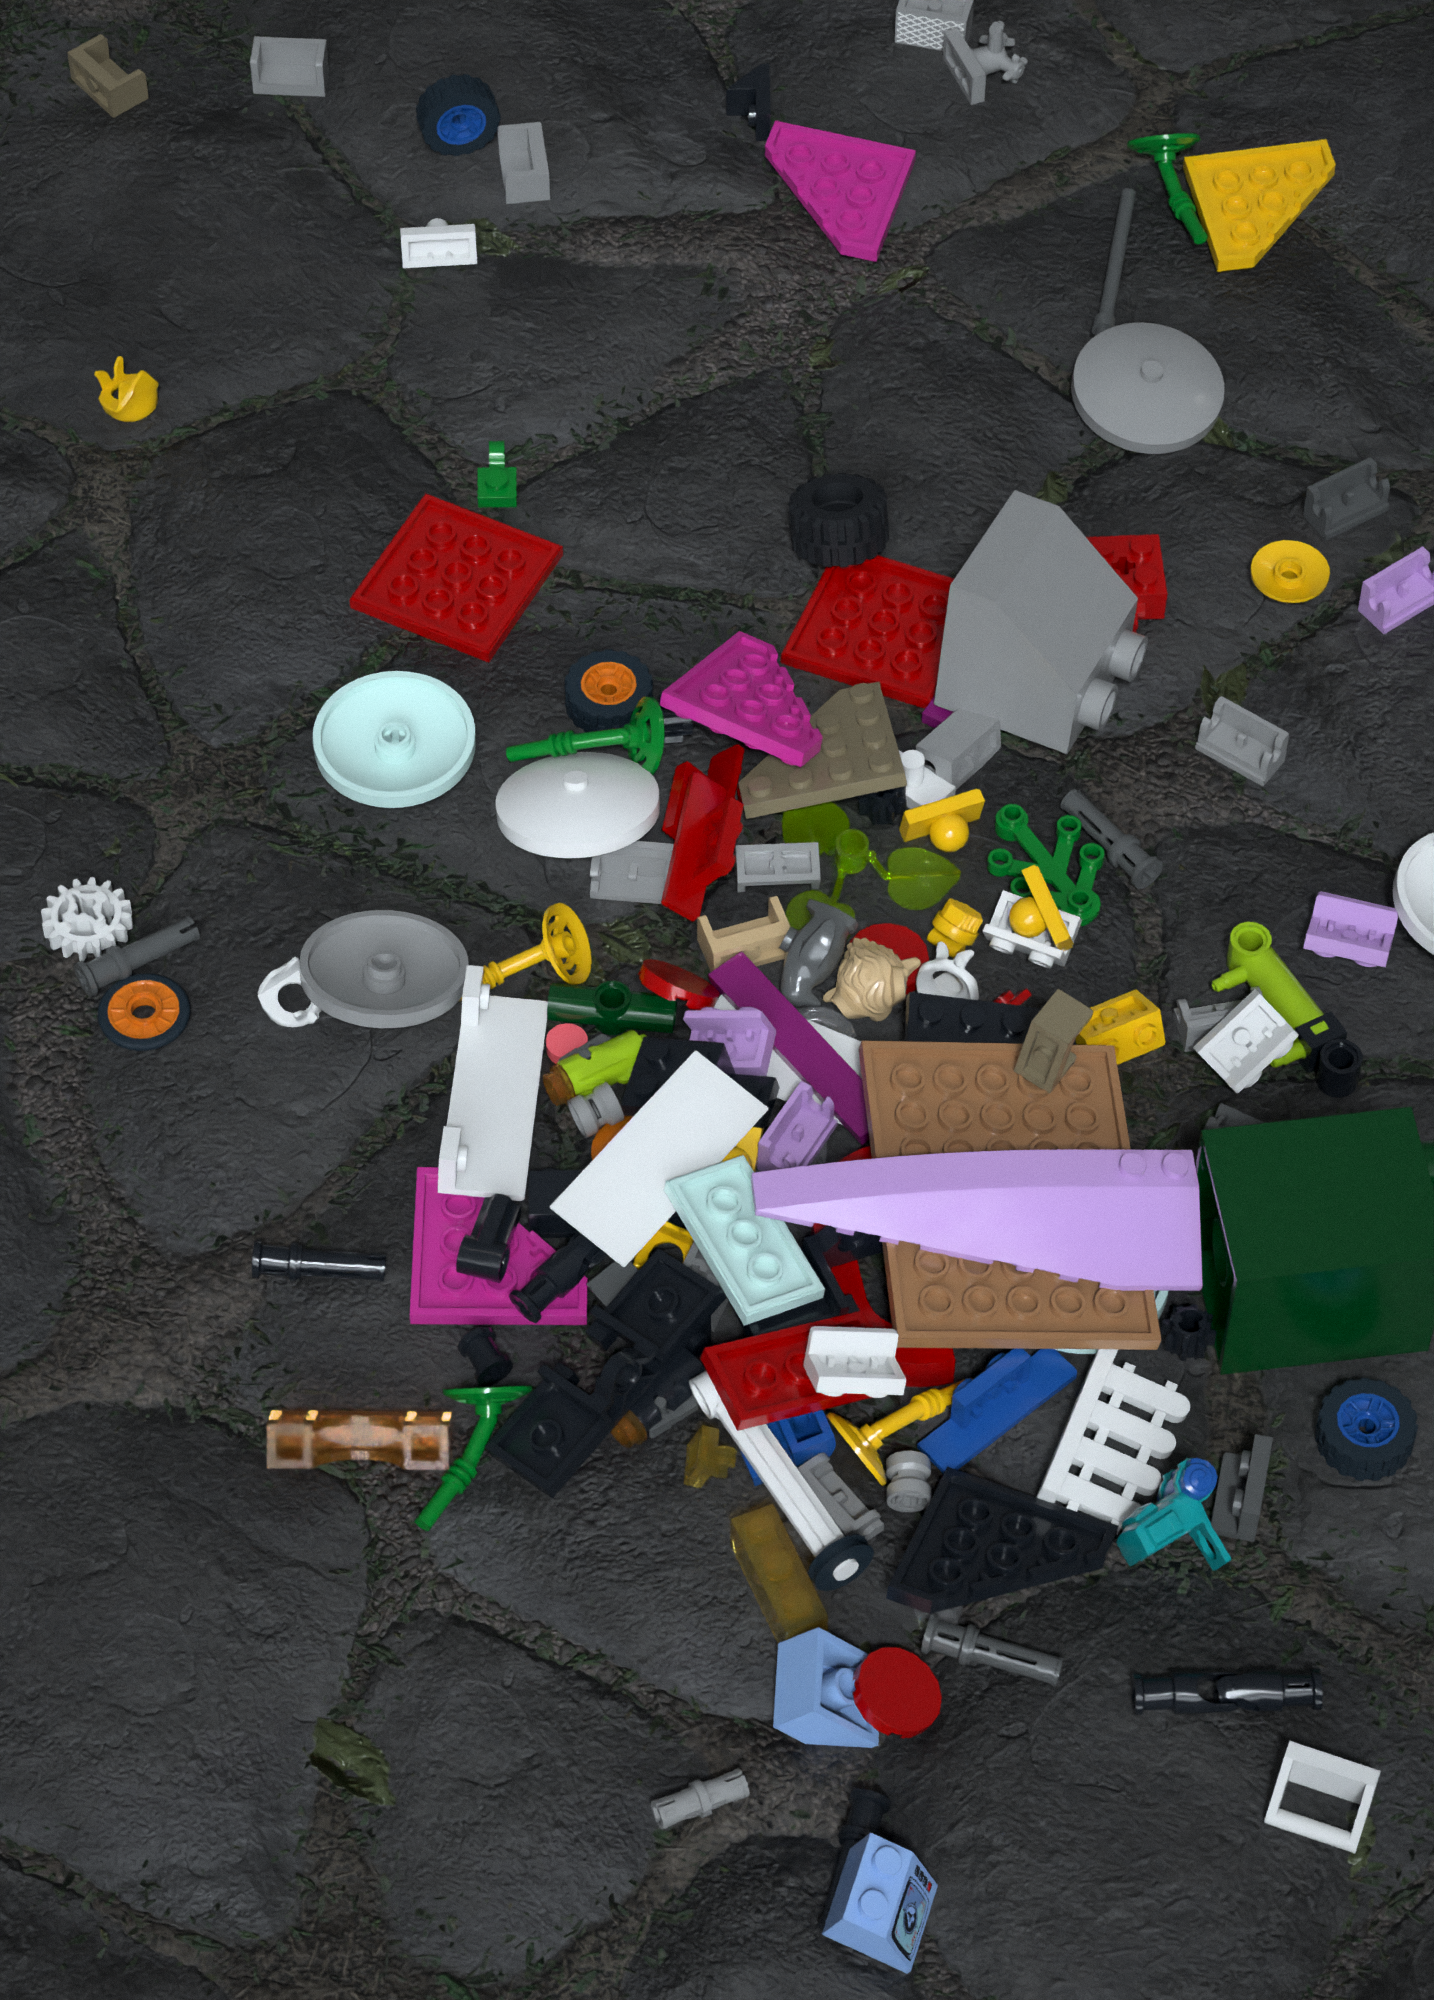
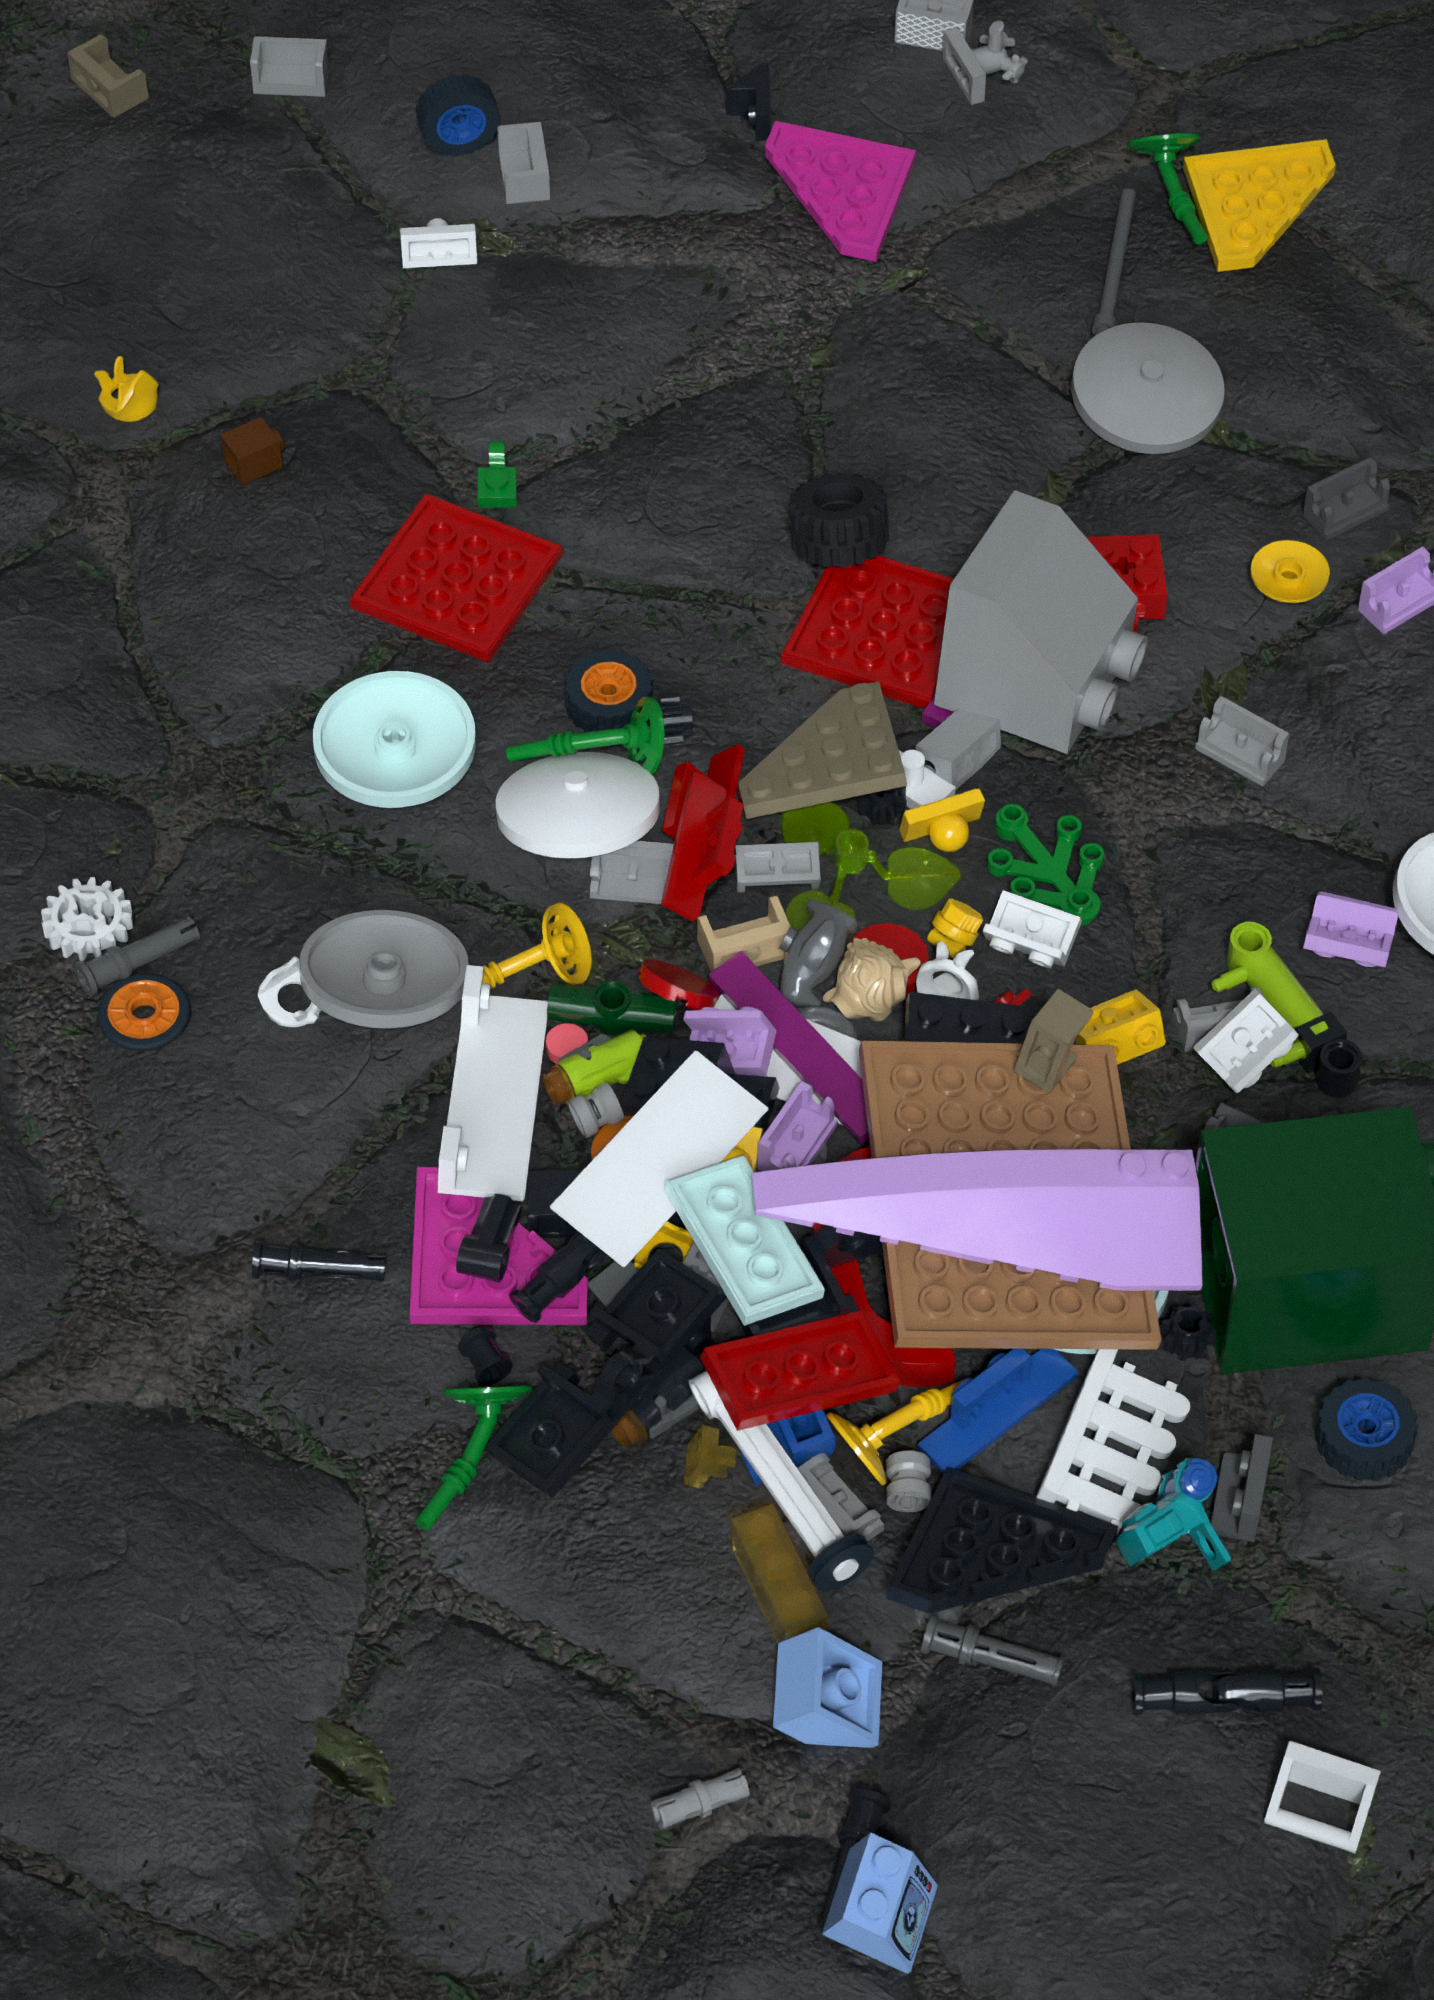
(252, 450): none -> reddish brown brick
(394, 1437): clear orange arch -> none
(747, 697): dark pink plate -> none
(854, 1361): white bracket -> none
(896, 1692): red tile -> none
(1033, 915): yellow tile -> none
(1122, 848): dark grey pin -> none

